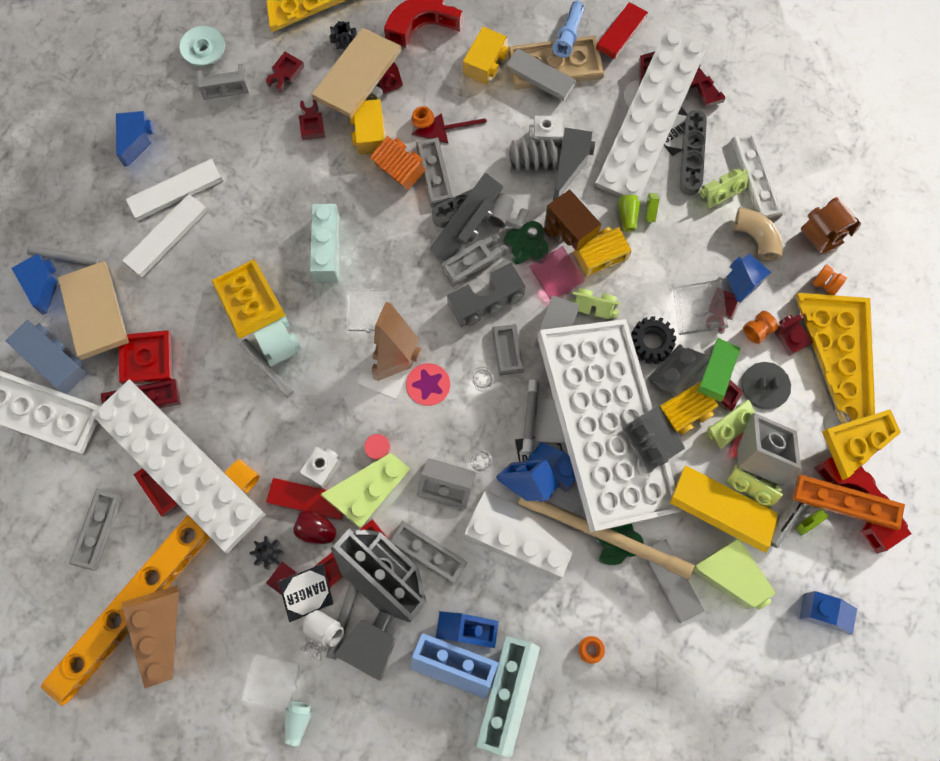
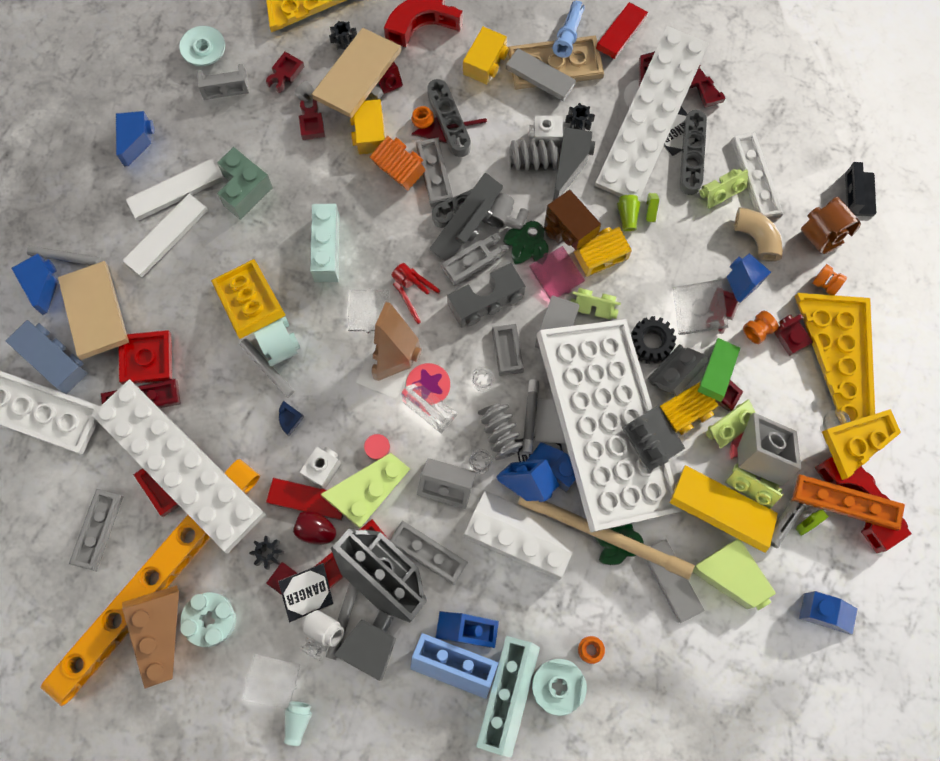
(192, 622): none -> light aqua plate
(245, 185): none -> sand green brick
(289, 418): none -> dark blue tile
(303, 91): none -> light grey hinge
(407, 277): none -> red plant
(428, 406): none -> clear tile
(446, 118): none -> dark grey beam
(500, 430): none -> light grey piece
(567, 700): none -> light aqua plate
(580, 117): none -> black gear
(766, 385): dark grey piece -> none
(860, 190): none -> black panel

